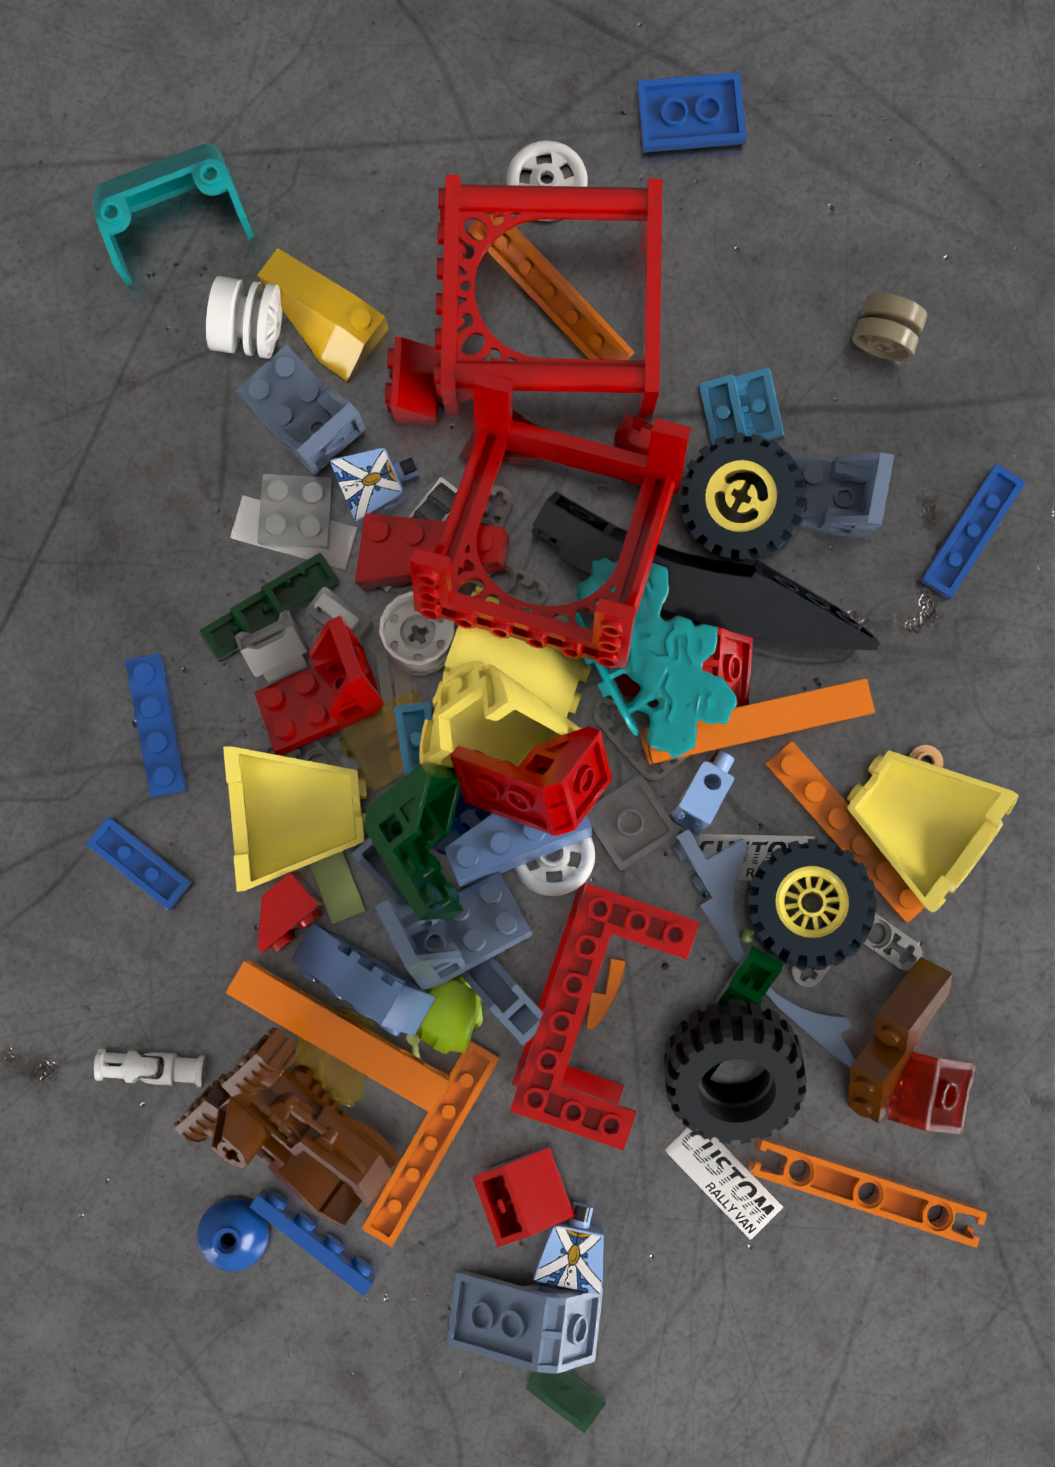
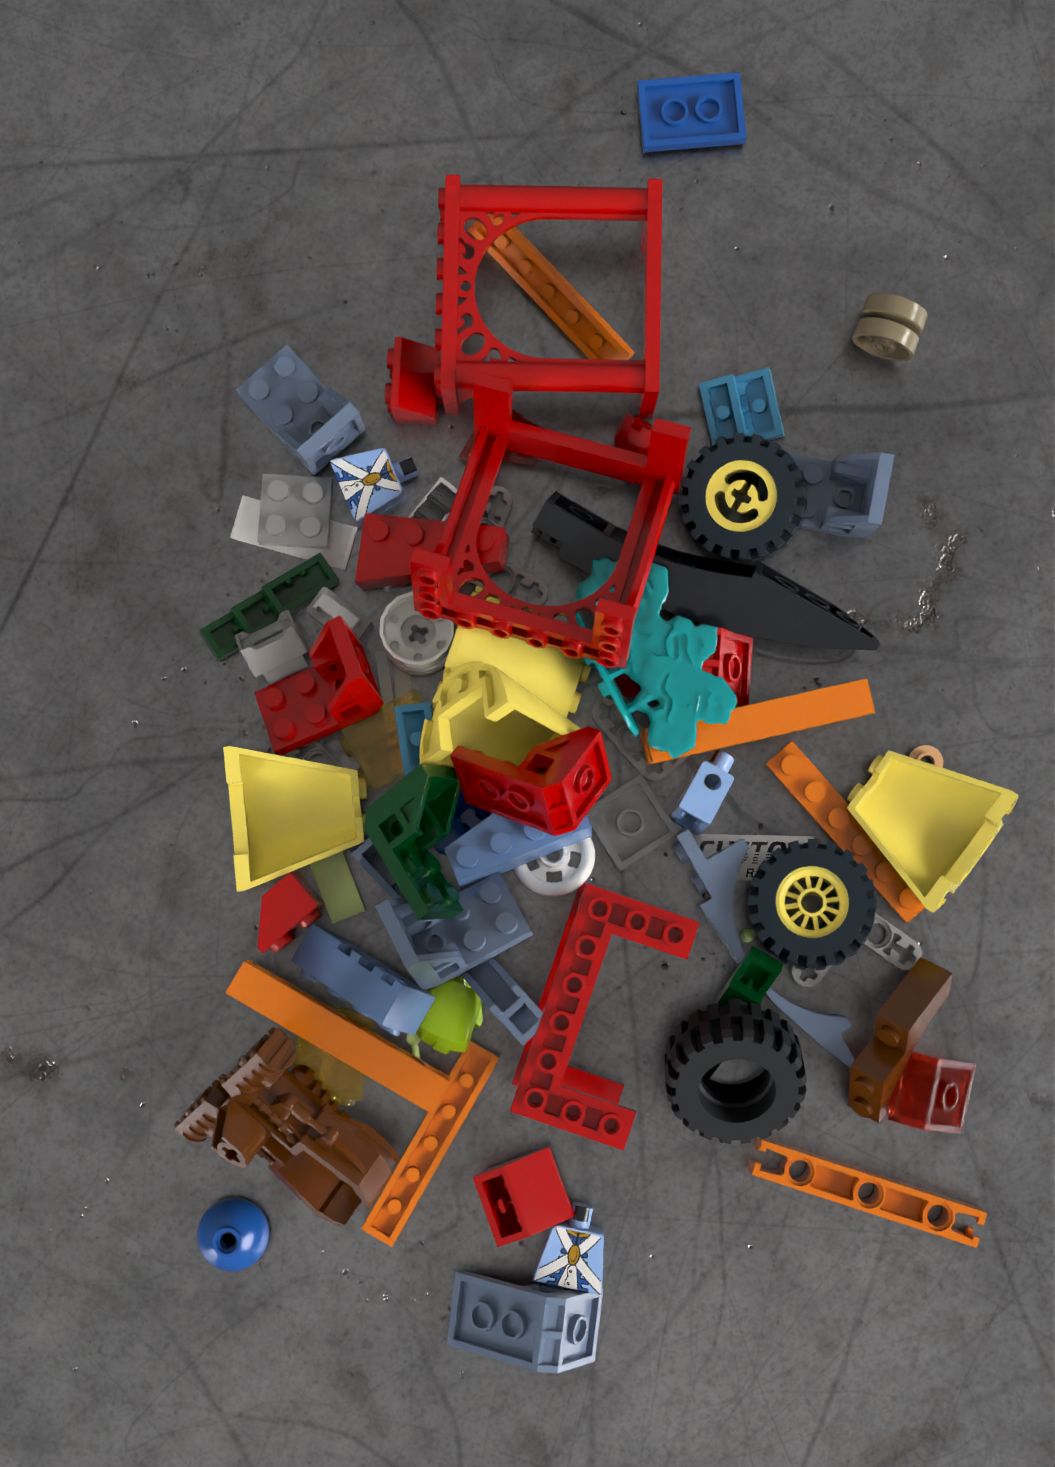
(139, 863): blue plate -> none
(148, 1068): white piece -> none
(156, 725): blue plate -> none
(191, 169): teal windscreen -> none
(238, 317): white wheel -> none
(325, 1249): blue plate -> none
(327, 316): yellow wedge -> none
(560, 156): white plate -> none
(567, 1397): clear green plate -> none
(601, 1001): orange slope -> none
(724, 1181): white sticker -> none
(972, 531): blue plate -> none

